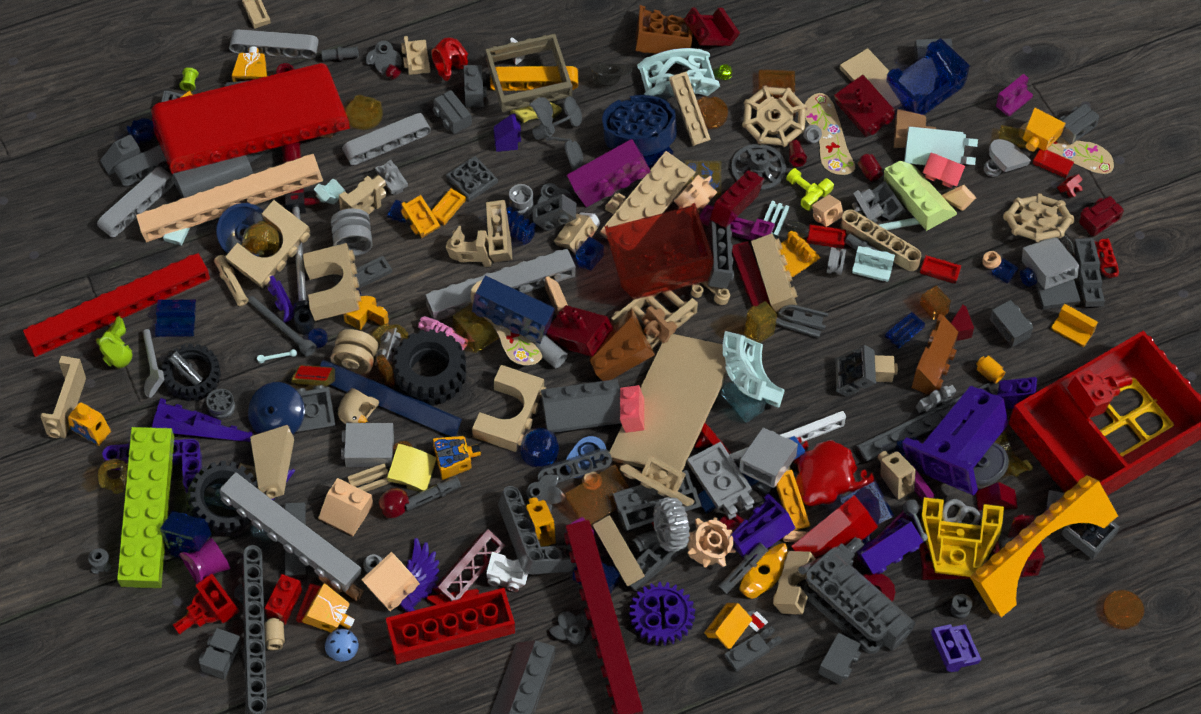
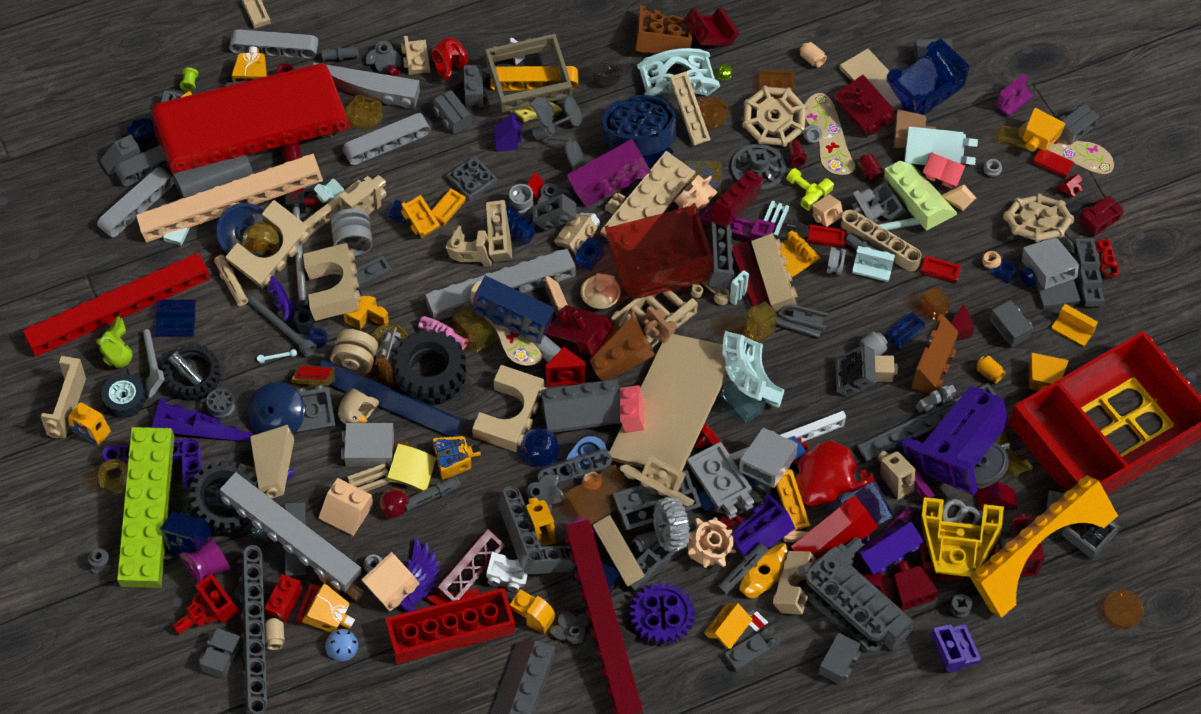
(115, 389): none -> black wheel
(325, 214): none -> tan tile
(381, 87): none -> light grey slope
(394, 180): light grey hips -> none
(535, 184): none -> red slope
(536, 610): none -> light orange brick
(565, 369): none -> red slope
(600, 291): none -> tan piece
(740, 288): none -> light aqua tile
(813, 54): none -> light nougat brick
(875, 341): none -> light grey head
(911, 509): hinge -> none
(912, 586): none -> dark red torso
(1007, 155): light grey tile -> none
(1016, 390): dark purple slope -> none
(1045, 370): none -> light orange torso
(1096, 391): red brick -> none

